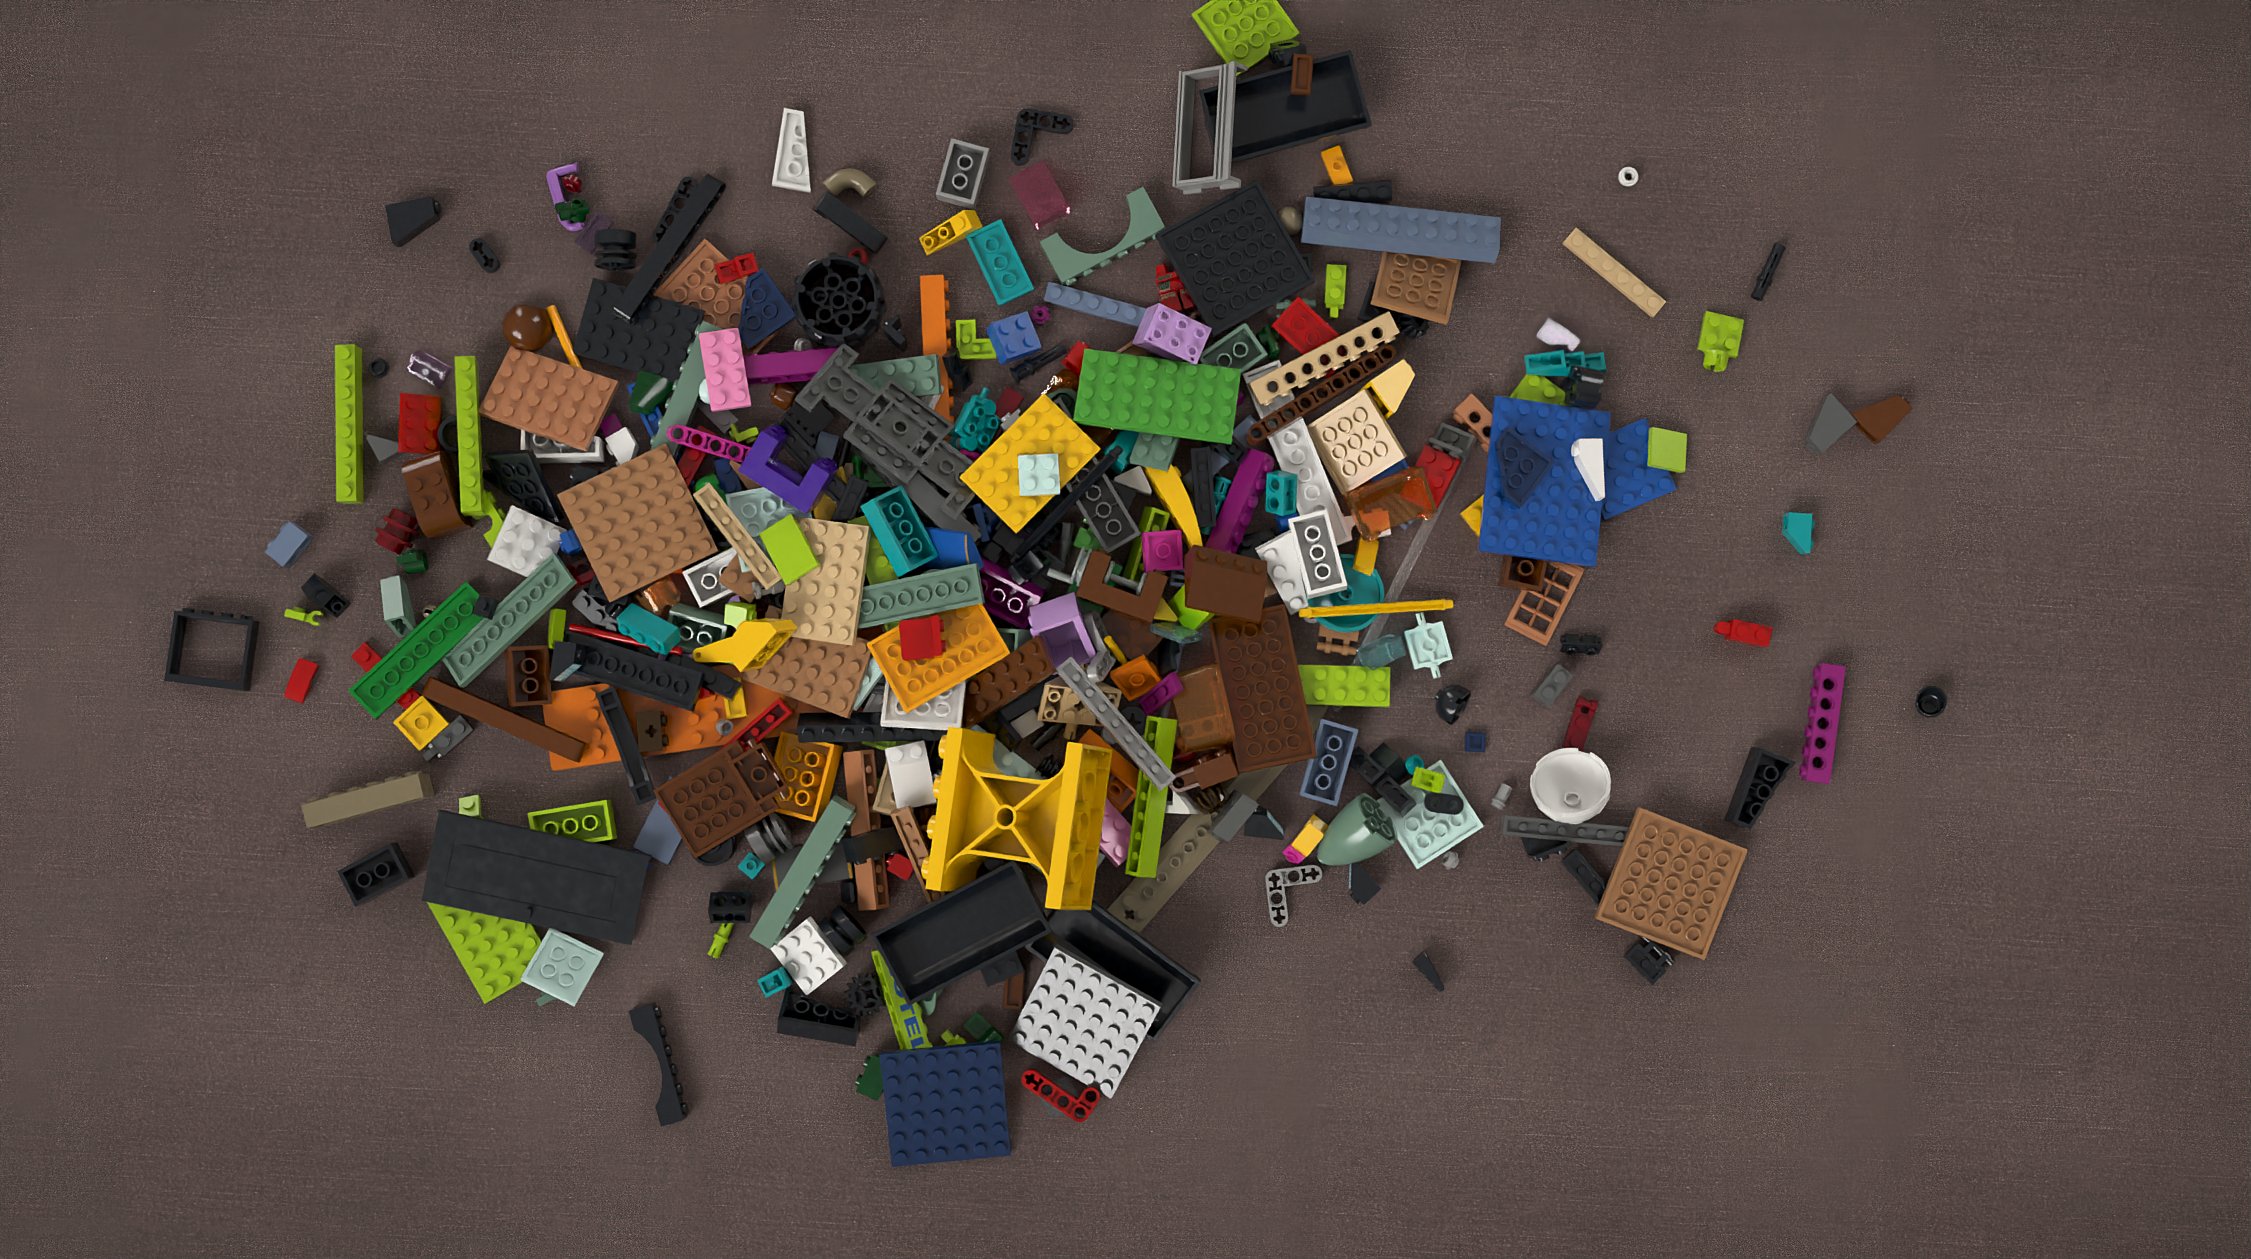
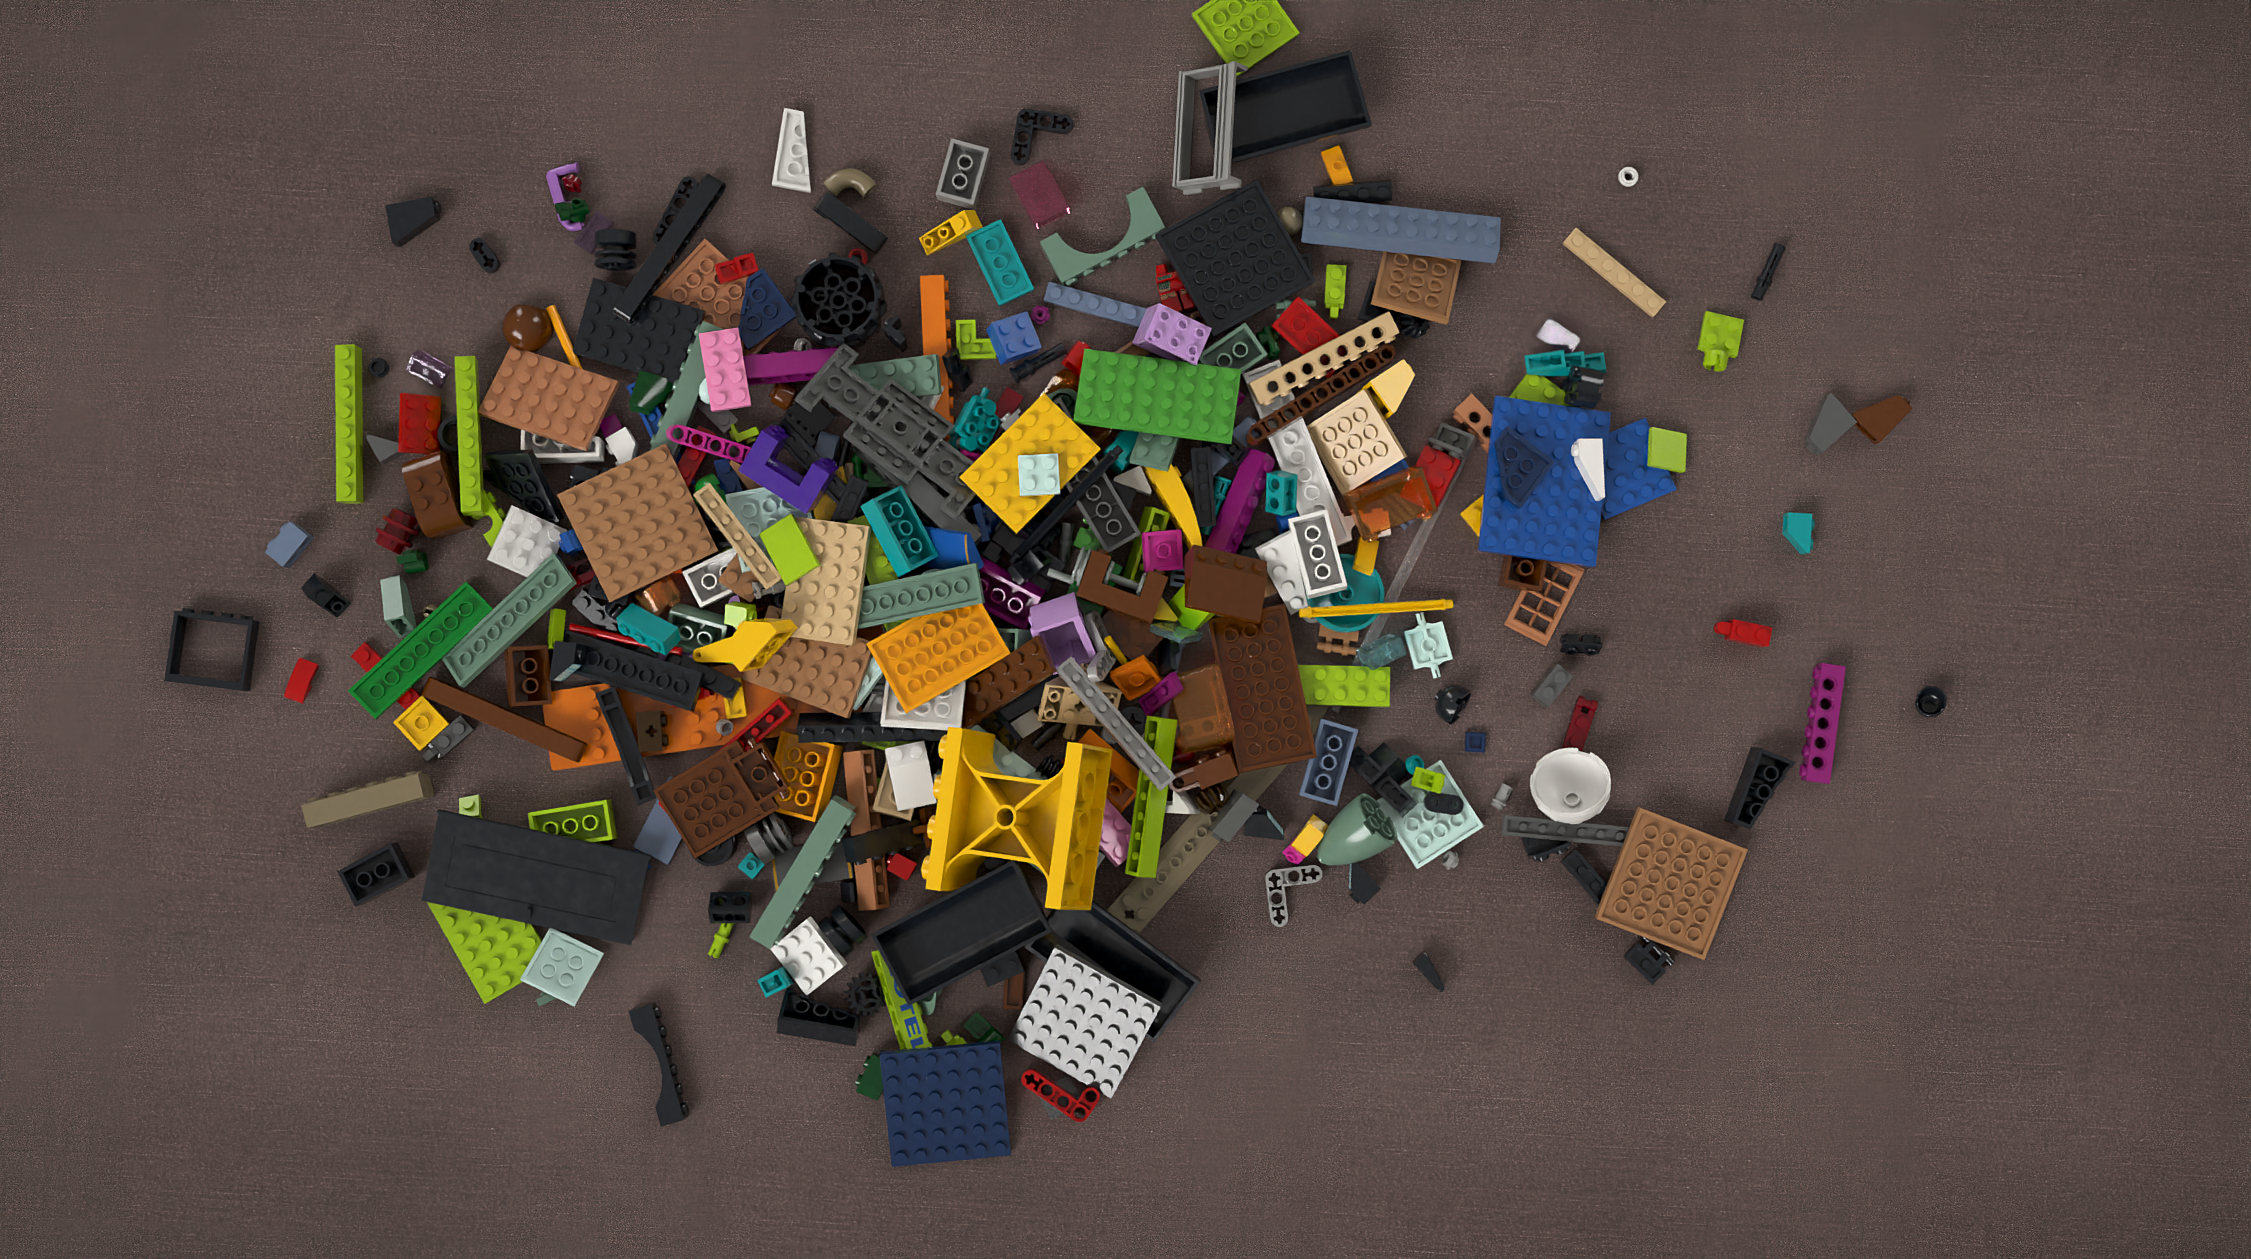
(299, 614): lime plate -> none
(485, 607): black plate -> none
(914, 845): medium nougat plate -> none
(922, 638): red bracket -> none
(1282, 52): black brick -> none
(1302, 74): reddish brown tile -> none

